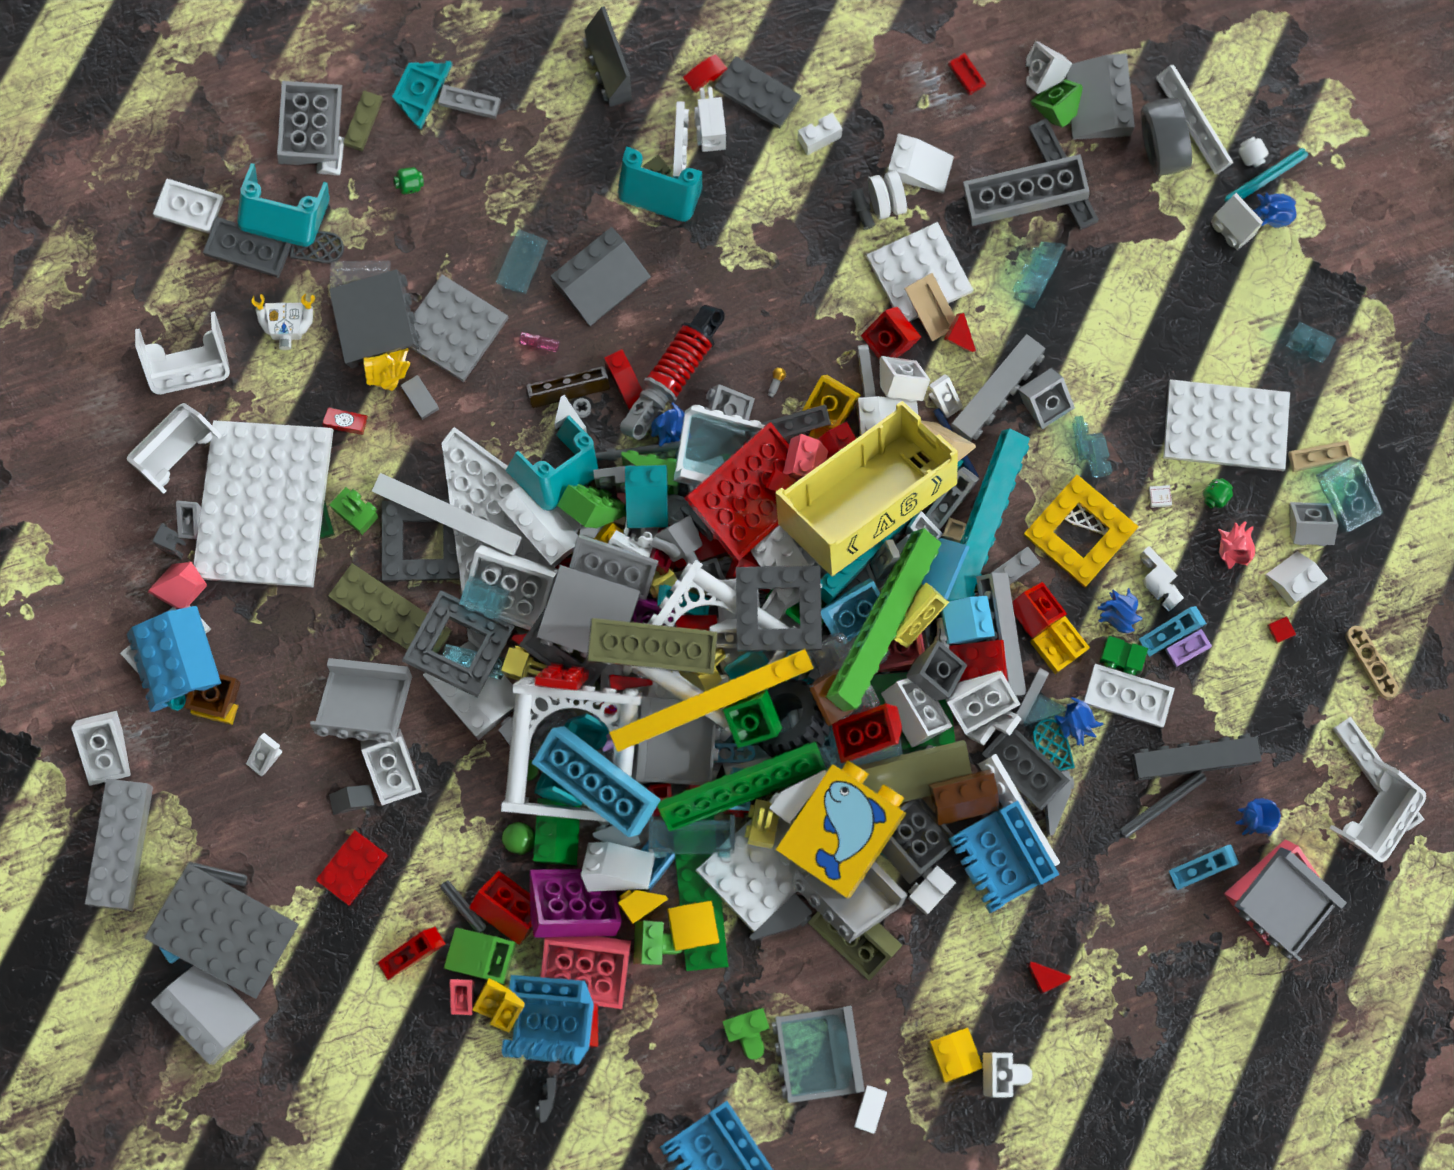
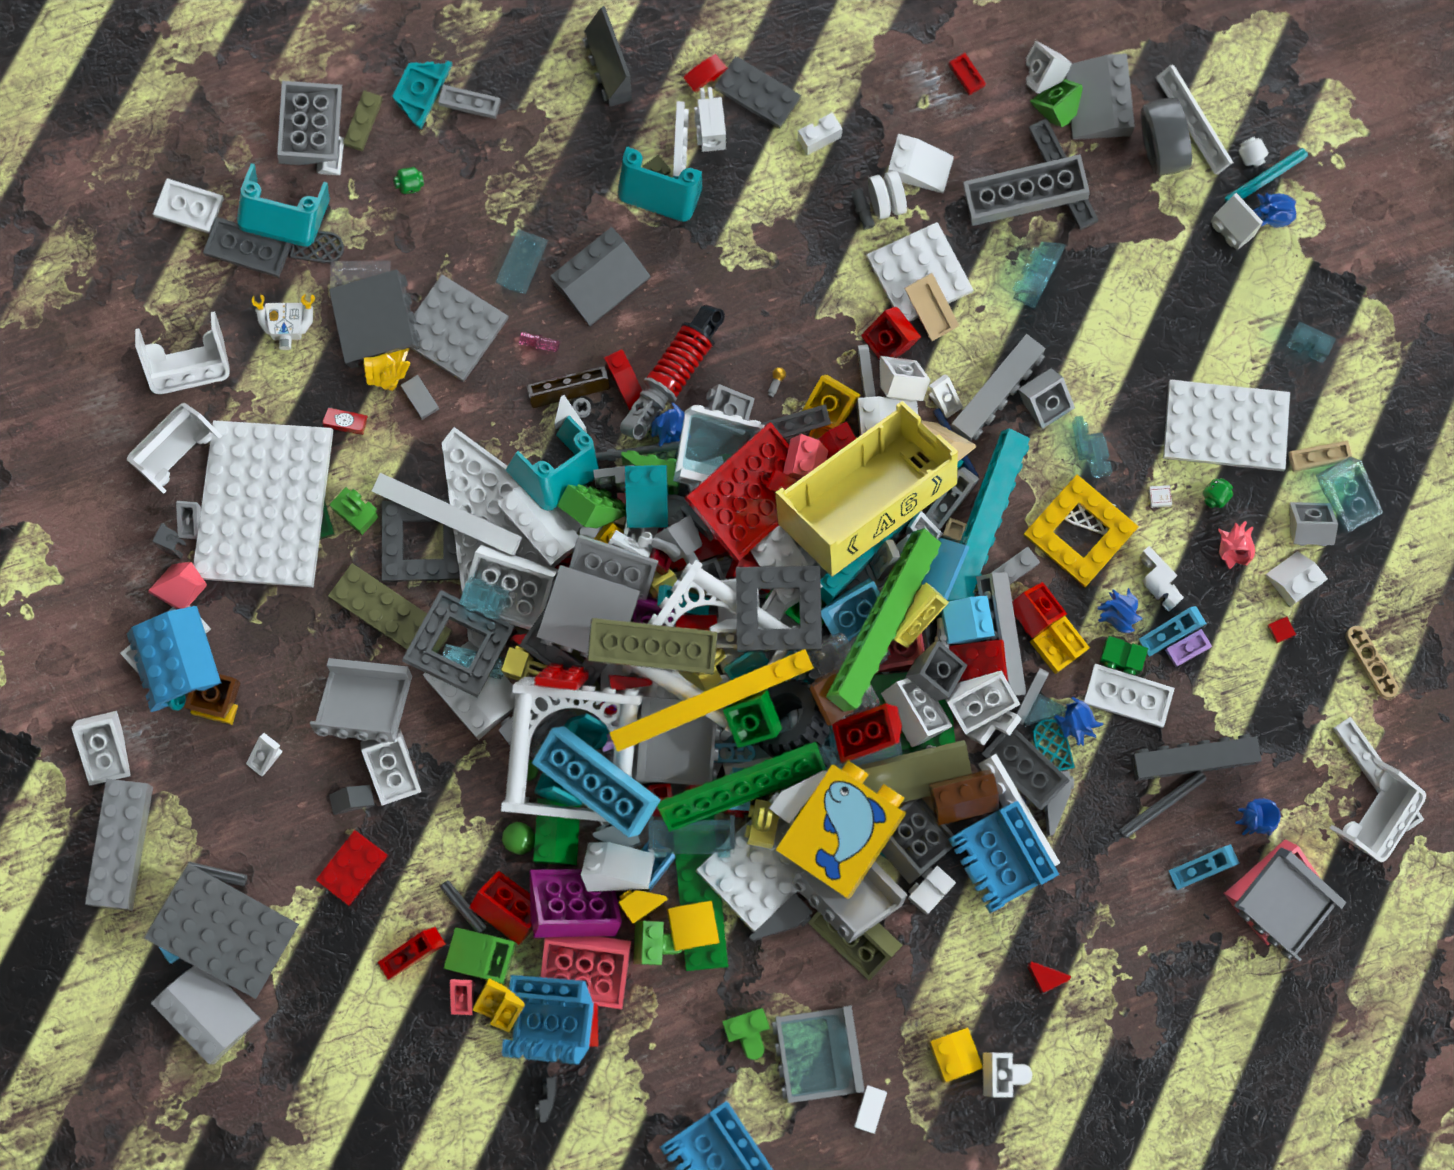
(960, 334): red slope -> none

